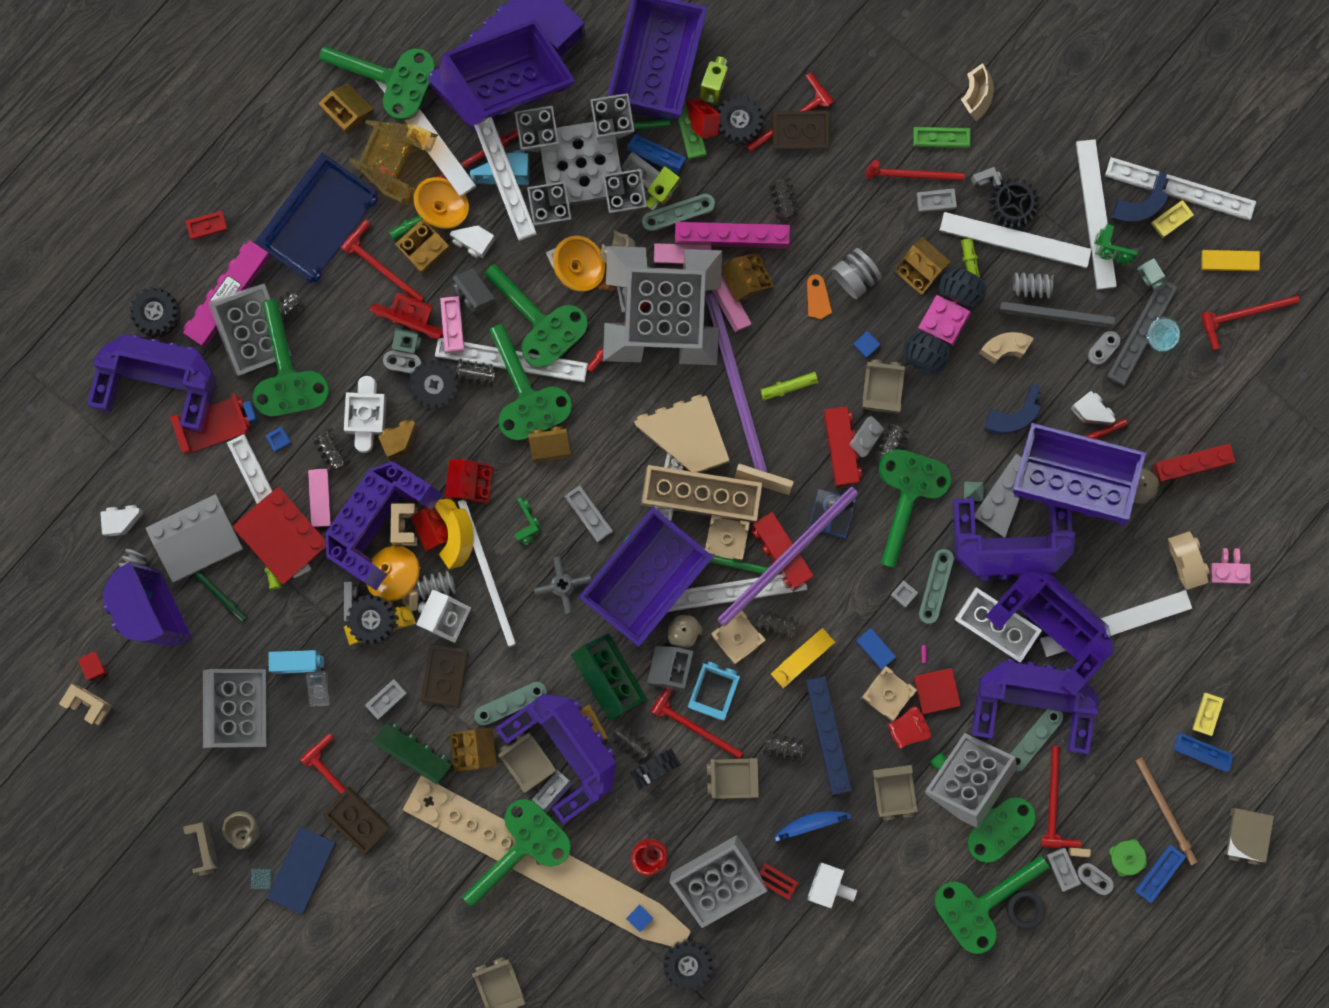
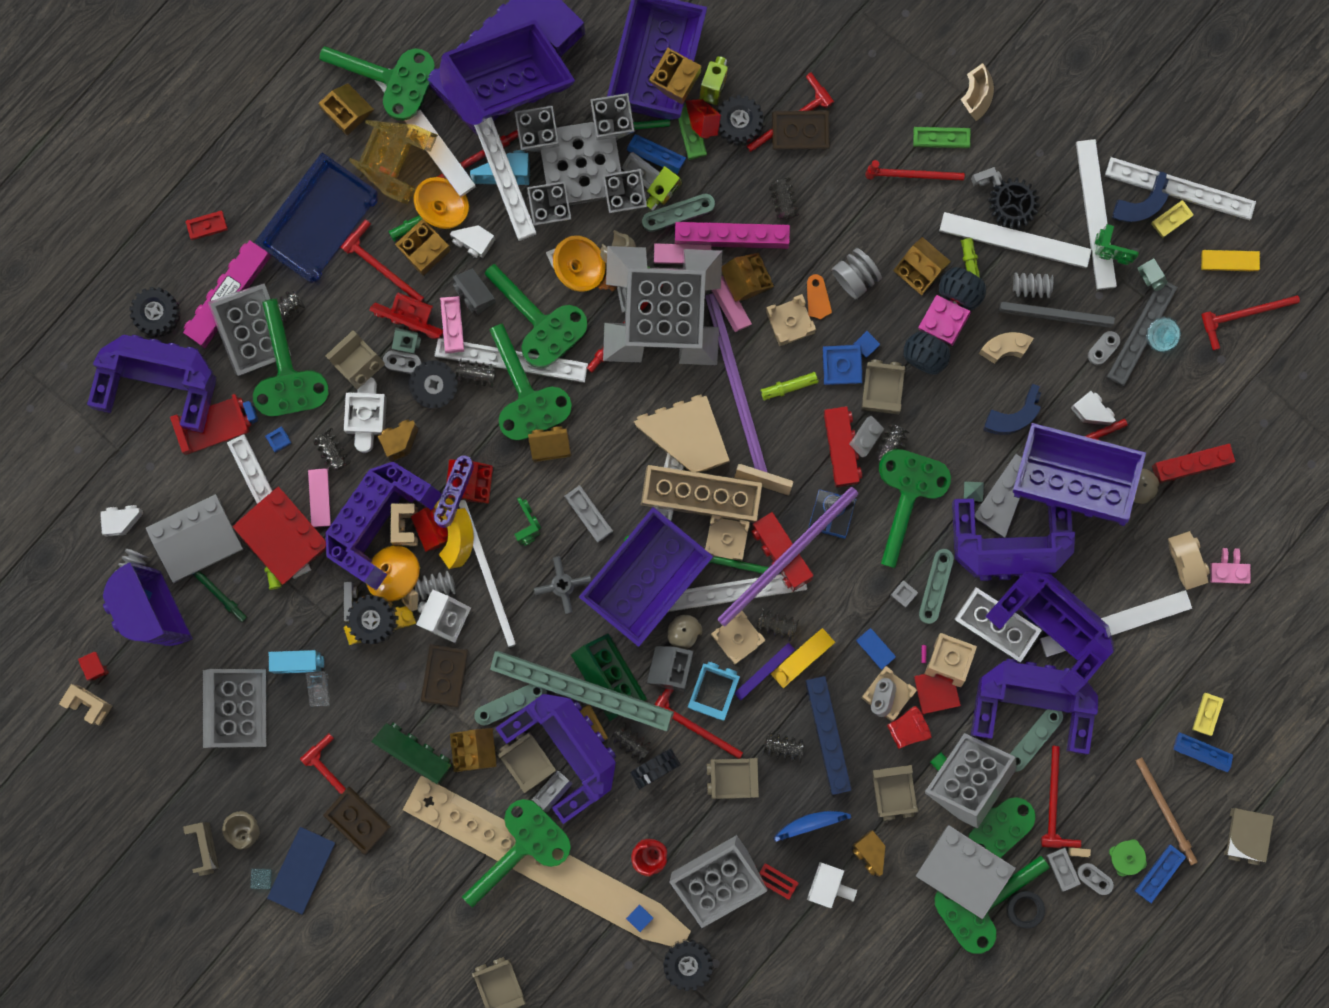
(355, 359): none -> dark tan panel
(386, 699): light grey plate -> none
(450, 490): none -> dark purple beam
(582, 690): none -> sand green plate
(675, 75): none -> pearl gold slope
(760, 675): none -> dark purple beam
(790, 321): none -> tan panel
(842, 364): none -> blue tile
(872, 851): none -> pearl gold slope
(883, 696): none -> light grey plate
(936, 200): light grey plate -> none
(951, 659): none -> tan panel
(965, 872): none -> light grey slope

